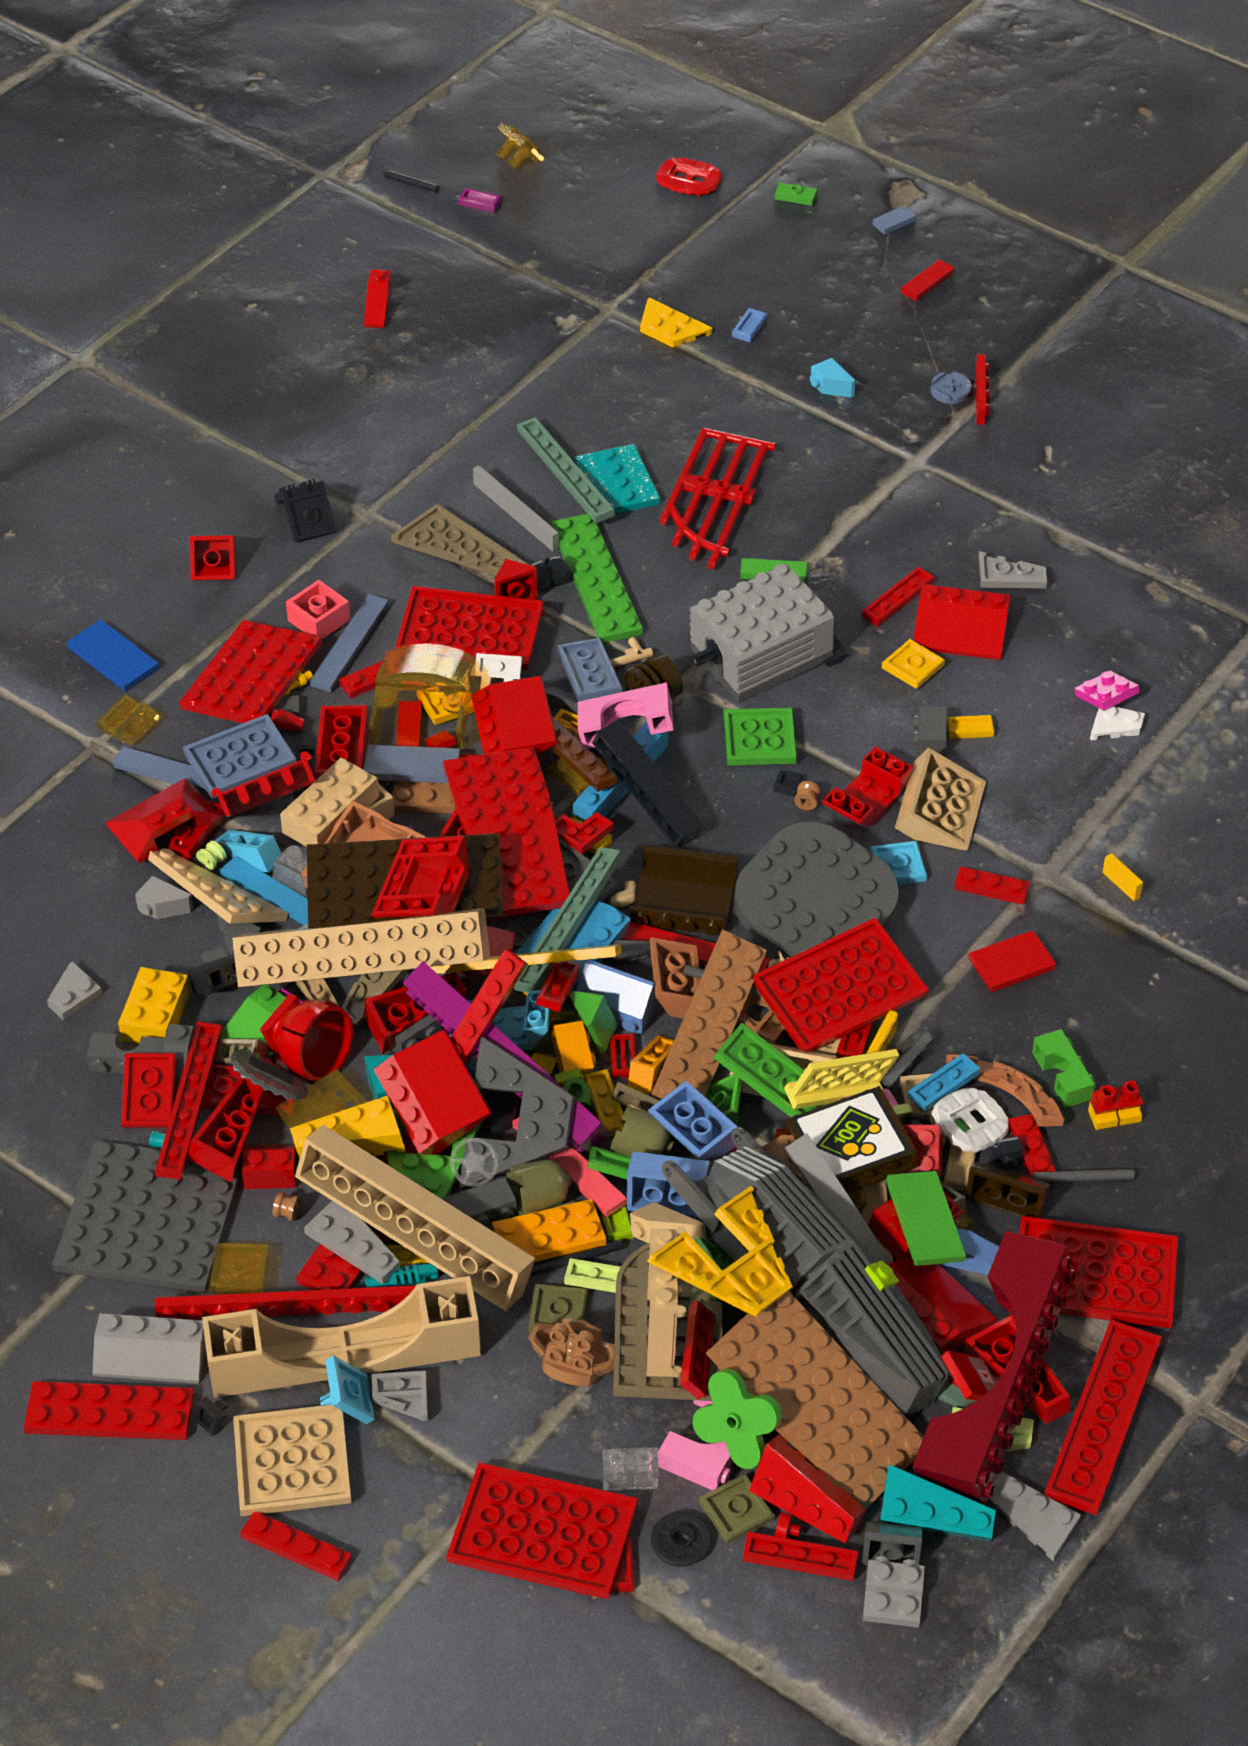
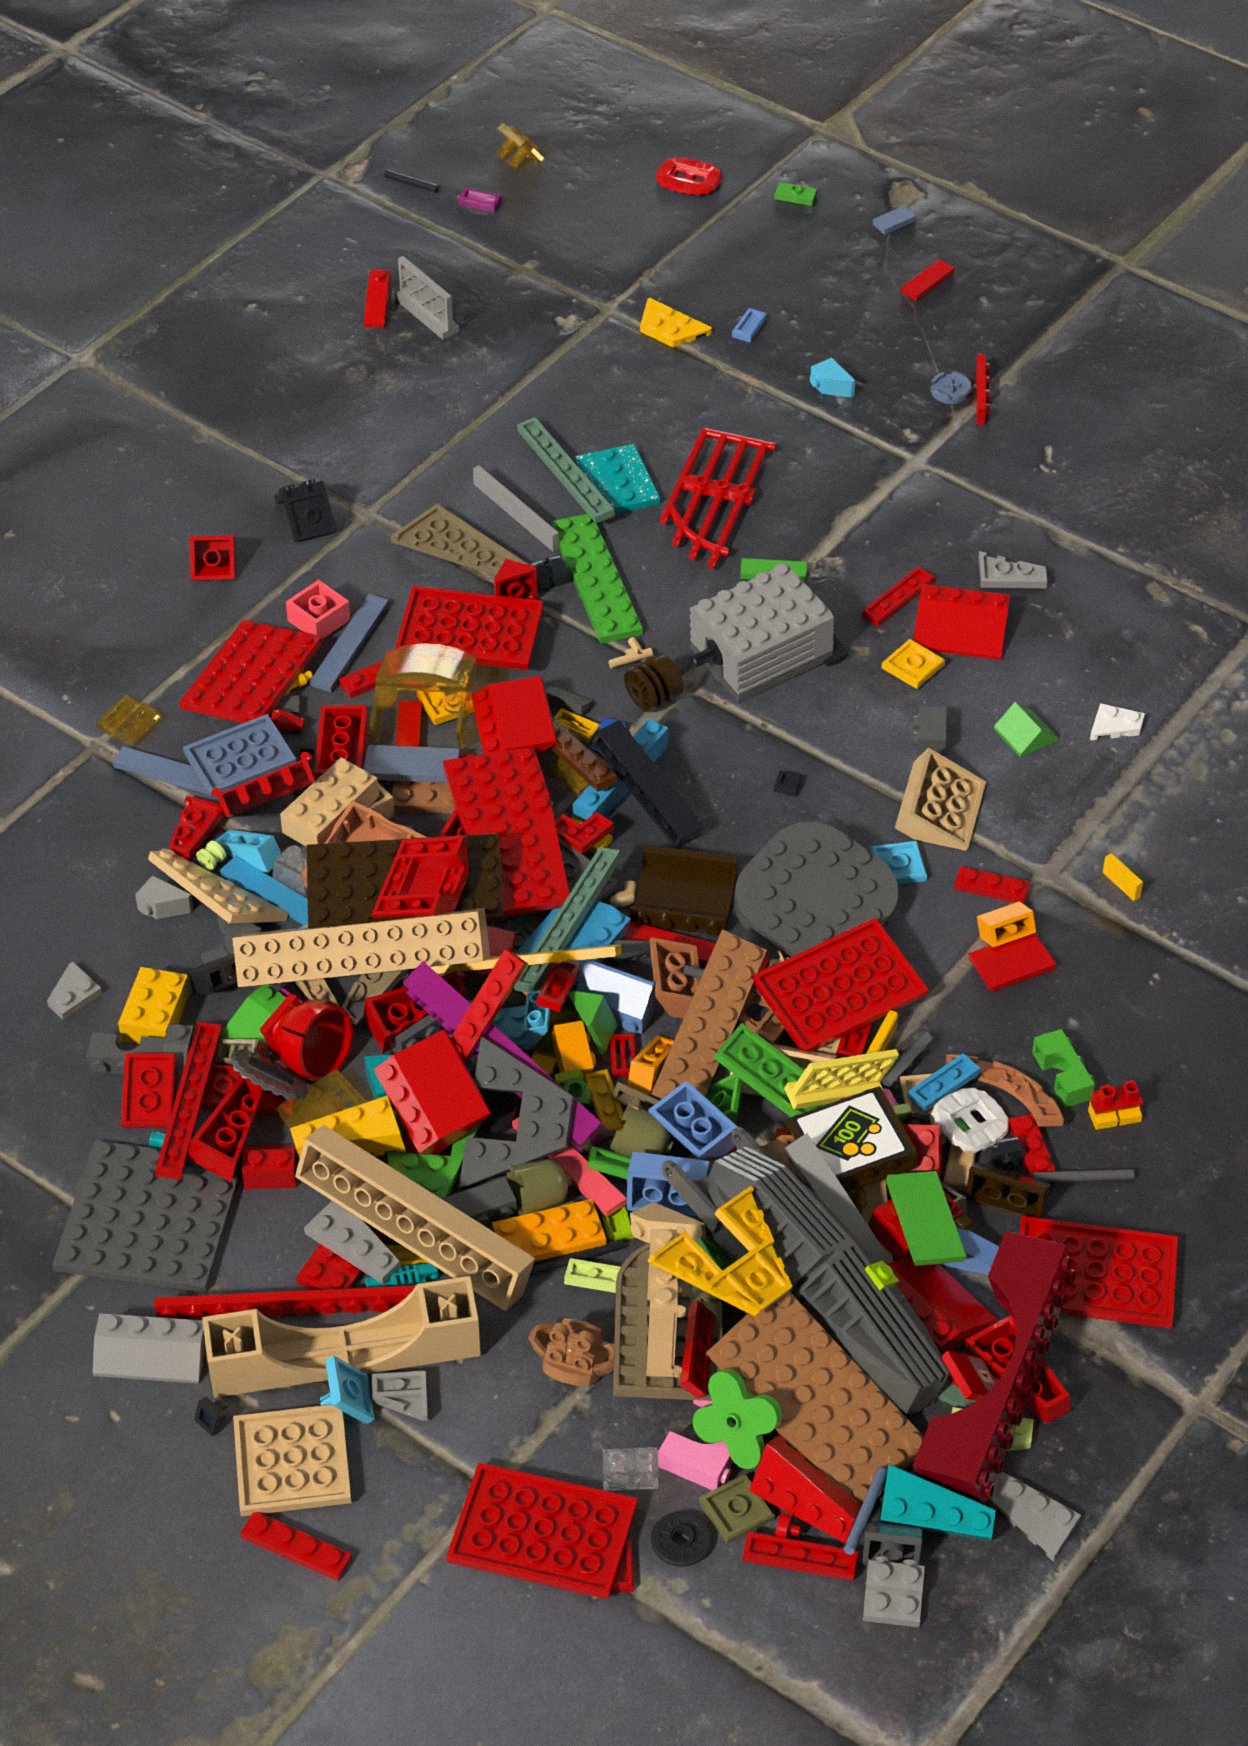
(109, 1410): red plate -> none
(112, 655): blue tile -> none
(158, 815): red slope -> none
(239, 1268): clear yellow plate -> none
(286, 1206): medium nougat wheel -> none
(425, 300): none -> light grey fence
(441, 740): red tile -> none
(474, 1162): clear wheel -> none
(497, 666): white plate -> none
(555, 1303): olive tile -> none
(589, 669): sand blue tile -> none
(651, 701): bright pink arch -> none
(759, 736): bright green plate -> none
(807, 795): medium nougat wheel -> none
(865, 1511): none -> sand blue bar
(873, 790): red slope -> none
(970, 727): yellow tile -> none
(1006, 924): none -> light orange brick
(1024, 730): none -> slope
(1102, 1417): red plate -> none
(1106, 690): dark pink plate -> none

